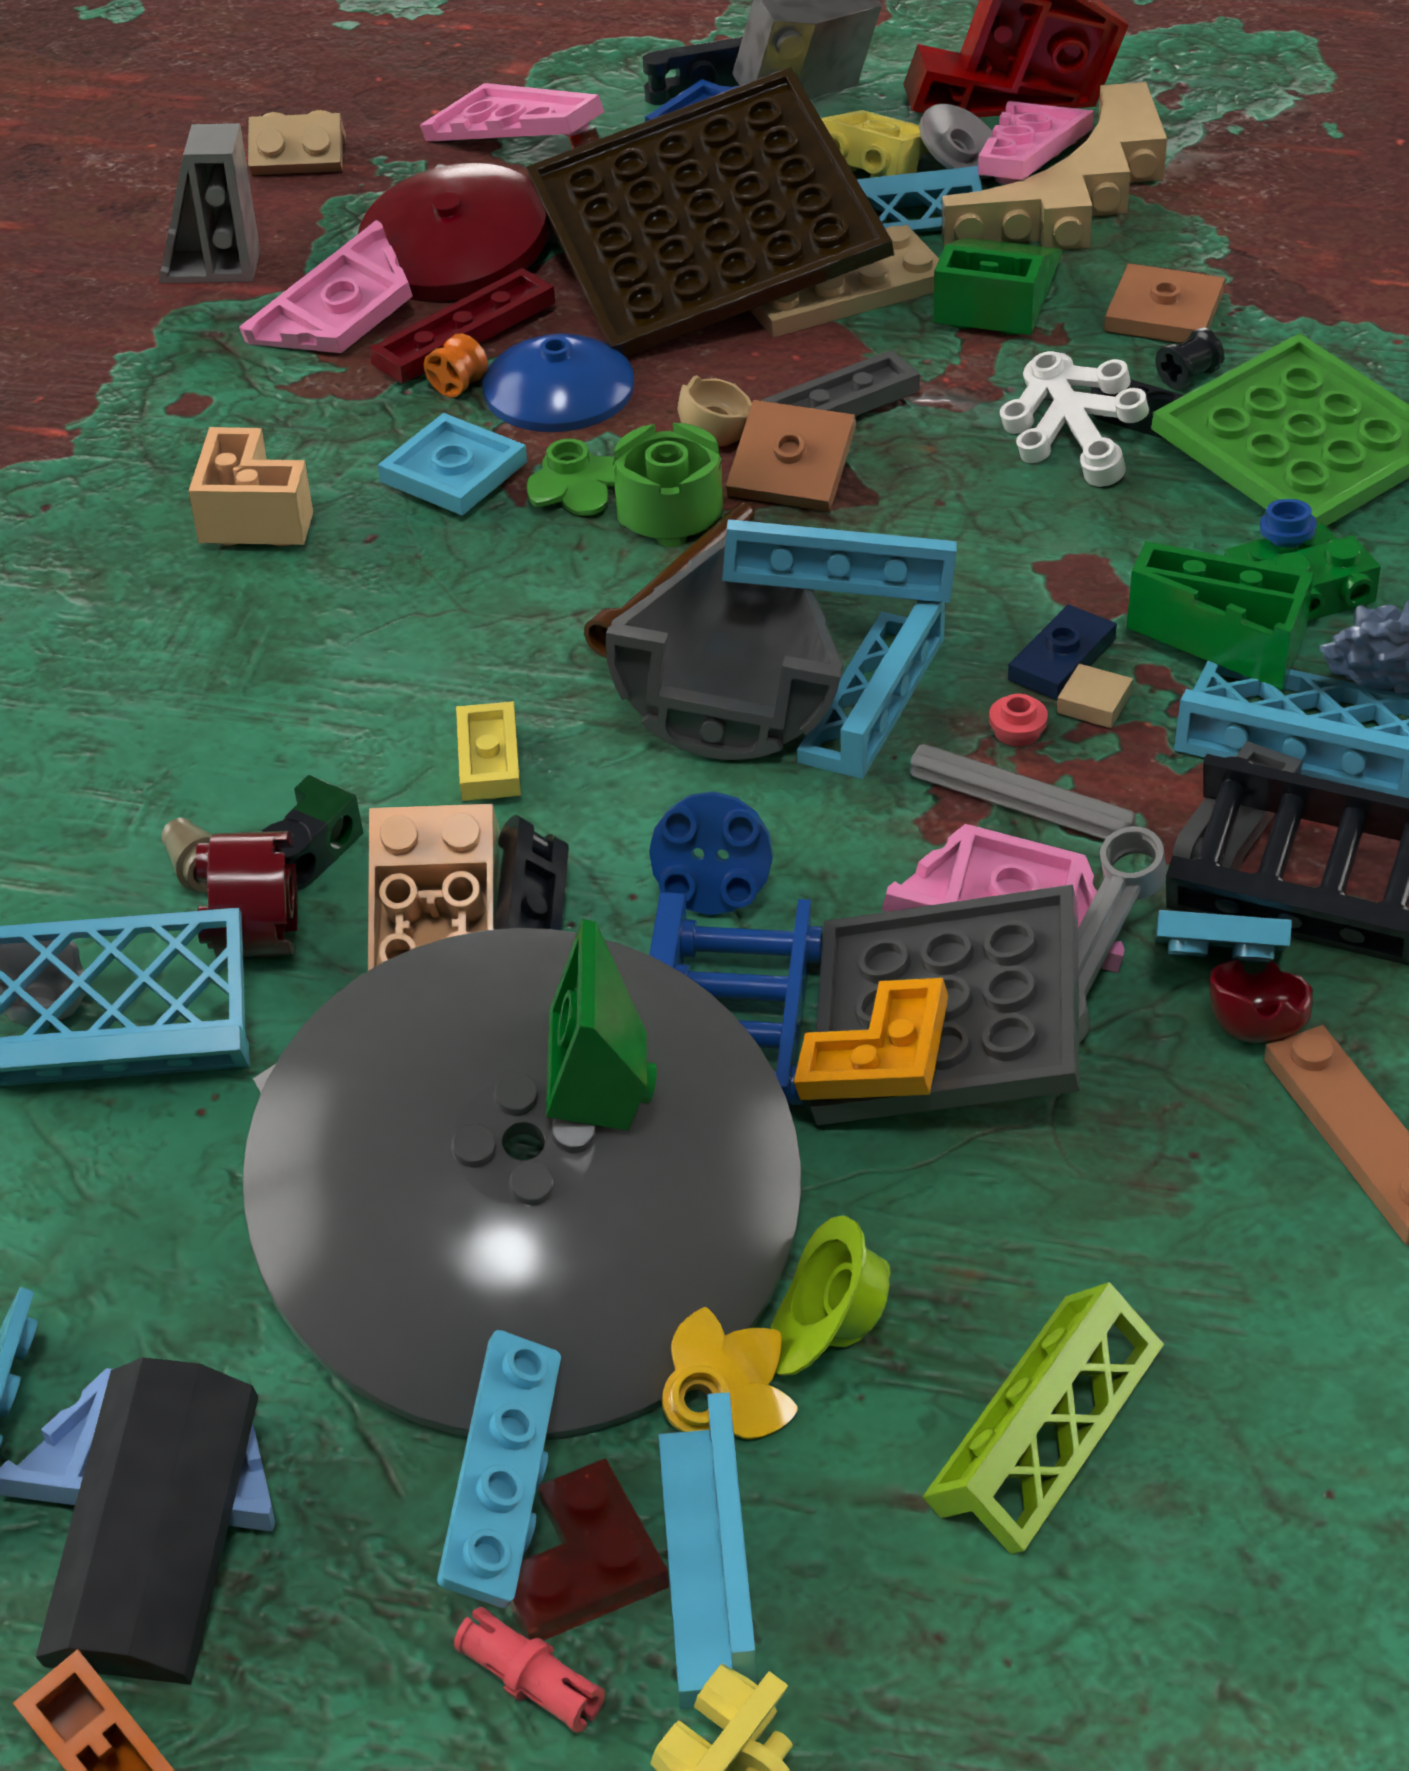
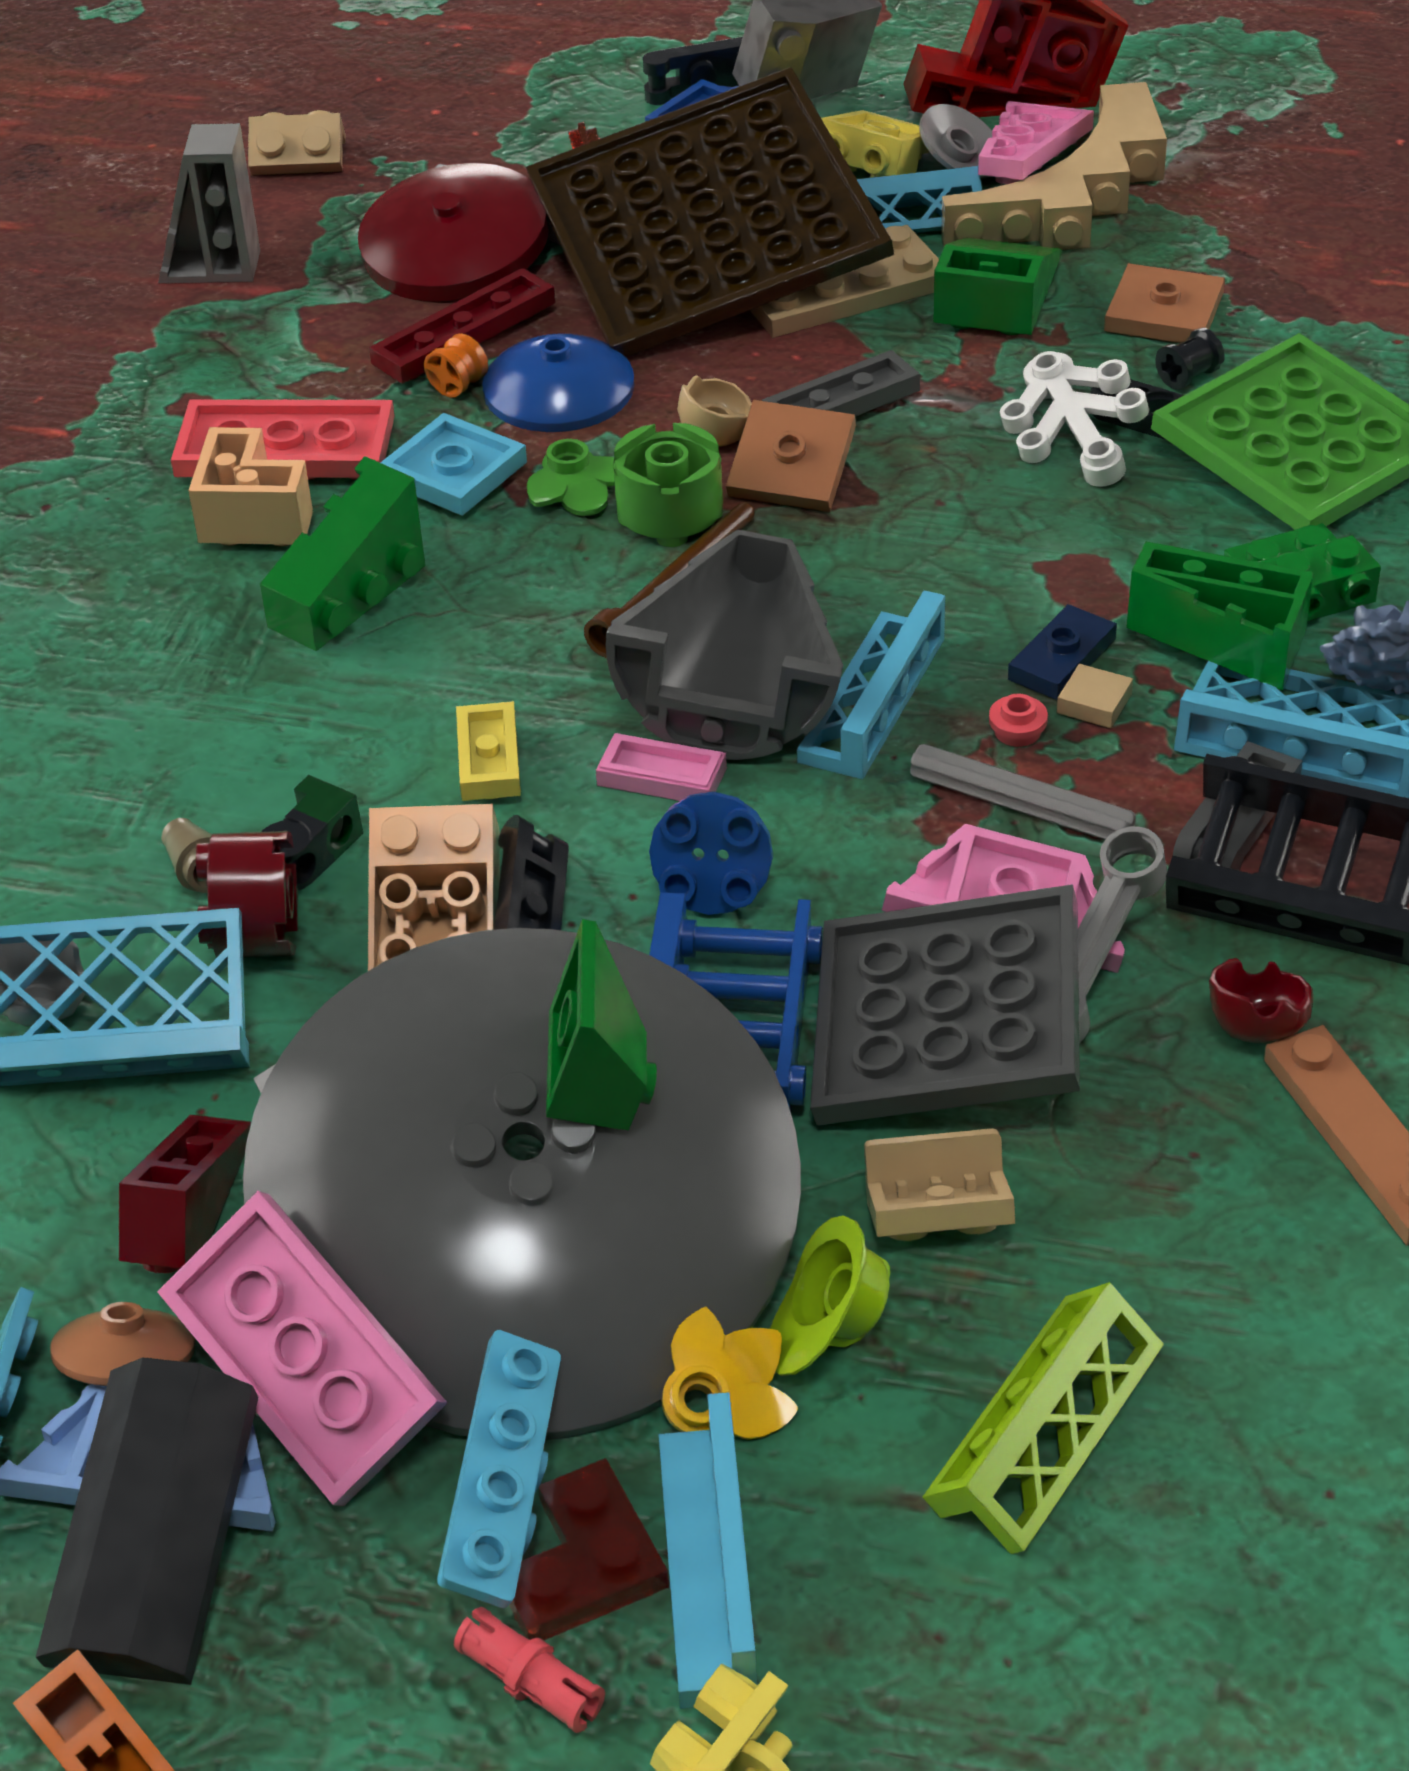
(116, 1336): none -> nougat dish
(179, 1192): none -> dark red slope
(307, 1345): none -> bright pink plate
(324, 433): none -> coral plate
(335, 299): bright pink wing -> none
(350, 560): none -> green wedge
(513, 112): bright pink wing -> none
(659, 768): none -> bright pink tile
(839, 561): medium azure fence -> none
(886, 1060): light orange plate -> none
(937, 1184): none -> tan bracket
(1249, 937): medium azure plate -> none
(1288, 523): blue plate -> none

